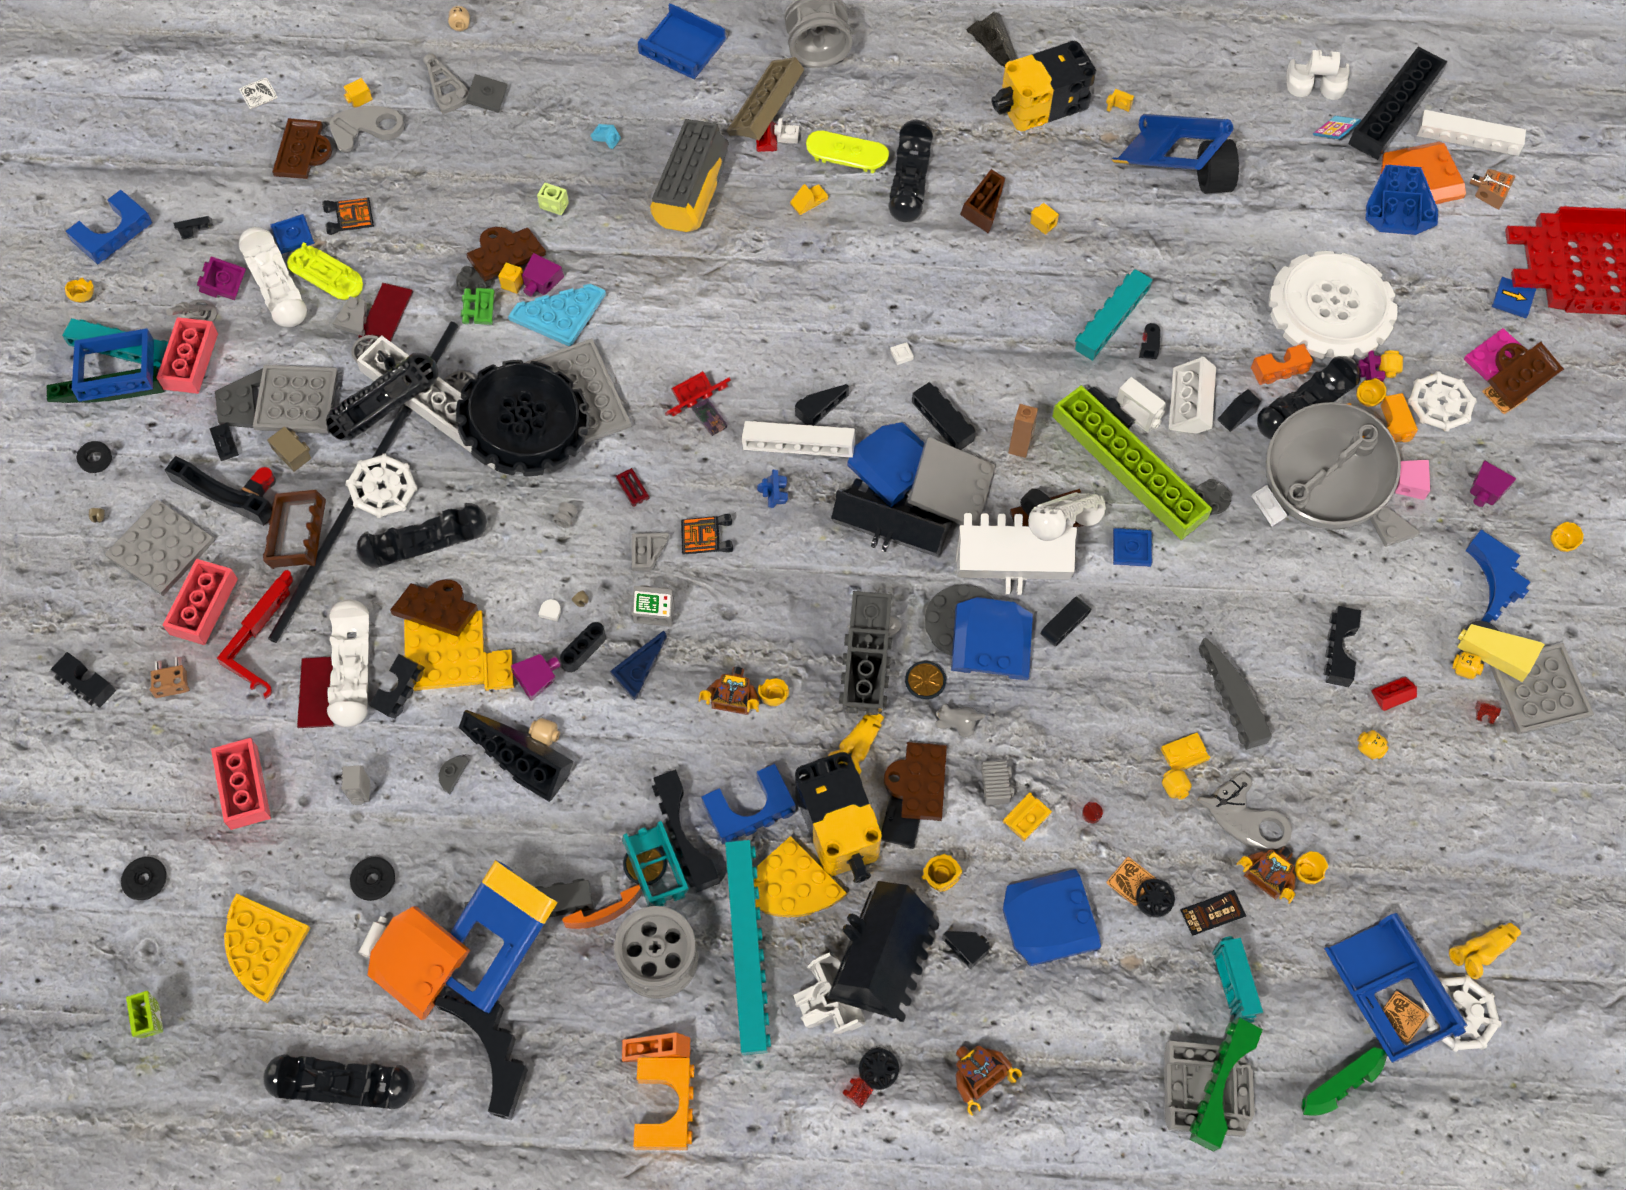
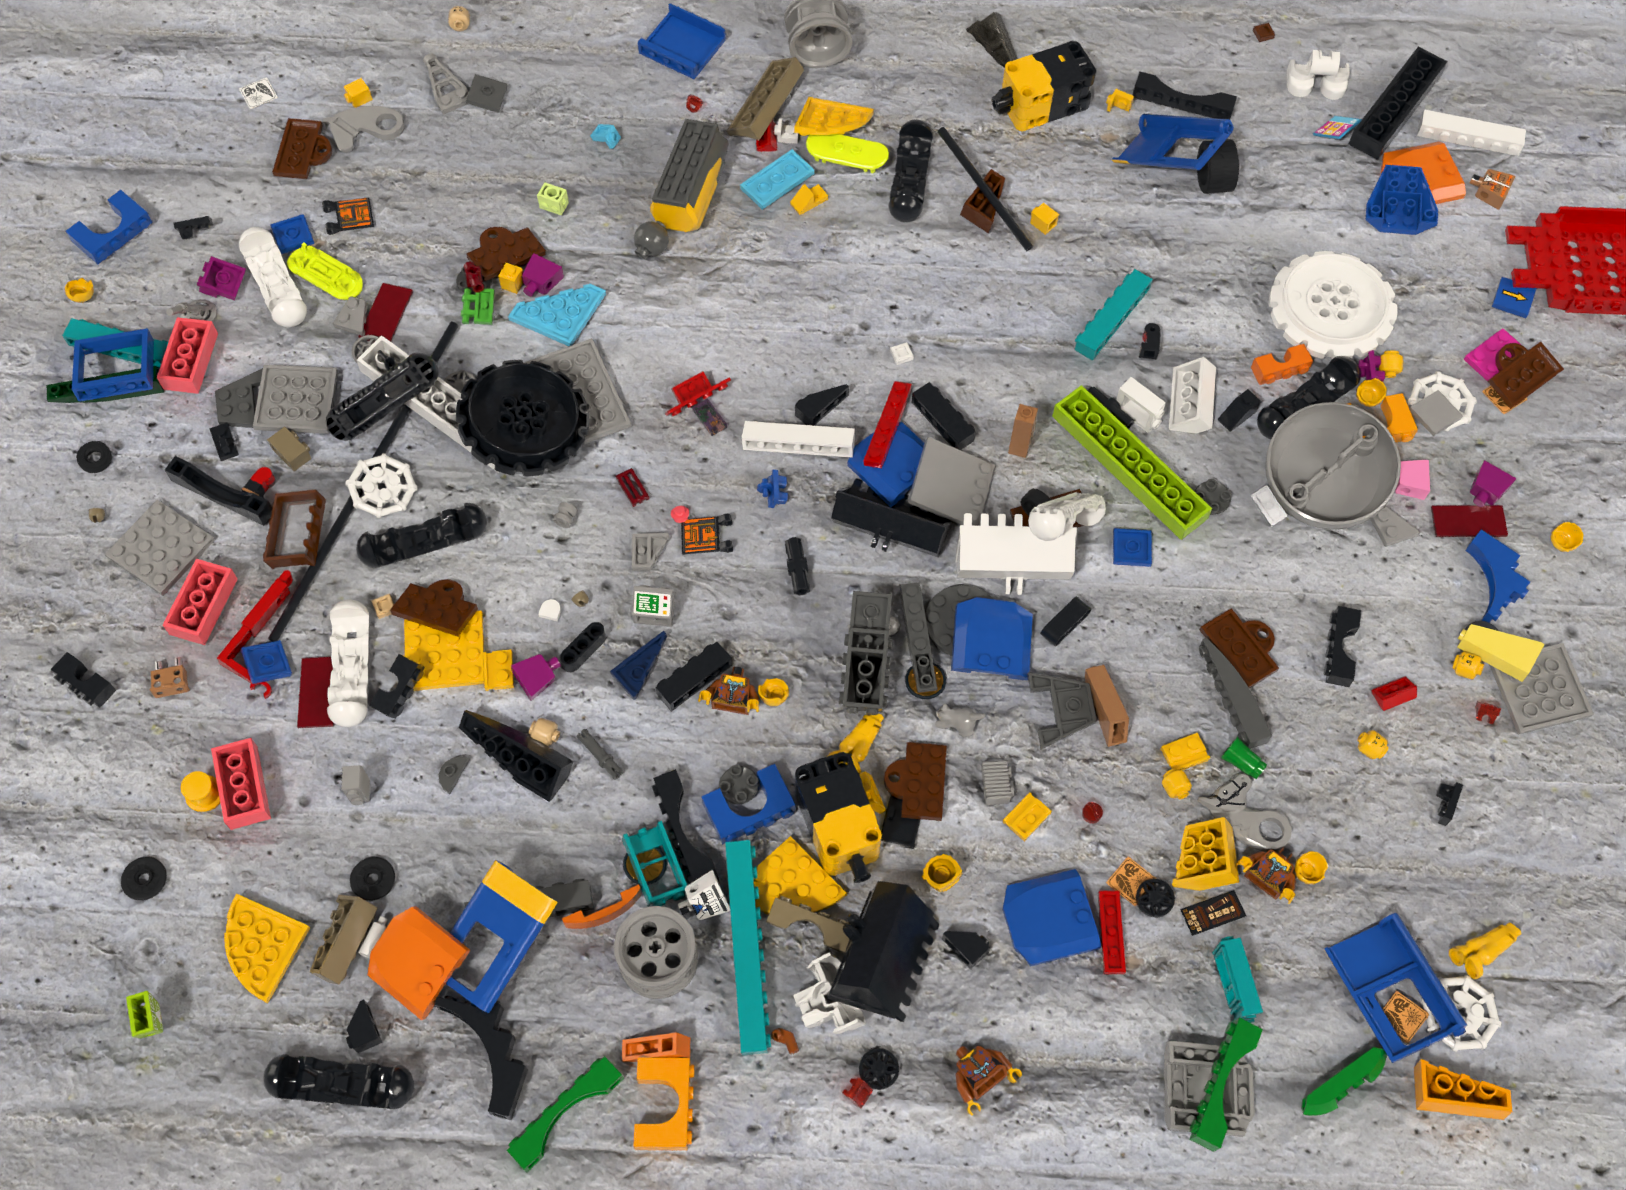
(200, 791): none -> yellow piece
(266, 662): none -> blue tile
(343, 938): none -> dark tan wedge
(362, 1029): none -> black slope
(383, 605): none -> tan tile
(473, 277): none -> dark red axle
(531, 1145): none -> green arch
(605, 760): none -> dark grey pin
(650, 239): none -> dark grey brick
(680, 514): none -> coral plate
(693, 676): none -> black brick
(694, 100): none -> clear red tile
(705, 897): none -> white torso
(739, 784): none -> dark grey dish
(777, 179): none -> medium azure plate
(784, 914): none -> dark tan arch
(785, 1037): none -> dark orange arm
(797, 566): none -> black piece
(830, 117): none -> yellow plate
(872, 792): none -> yellow wing
(887, 424): none -> red plate
(917, 637): none -> dark grey slope
(988, 193): none -> black piece
(1071, 706): none -> dark grey wing
(1107, 705): none -> medium nougat slope
(1111, 932): none -> red plate
(1151, 89): none -> black arch
(1207, 856): none -> yellow wedge
(1242, 645): none -> reddish brown plate
(1244, 758): none -> green plant
(1263, 32): none -> reddish brown tile
(1435, 413): none -> light grey tile
(1451, 796): none -> black hinge
(1458, 1094): none -> light orange wedge
(1469, 520): none -> dark red piece

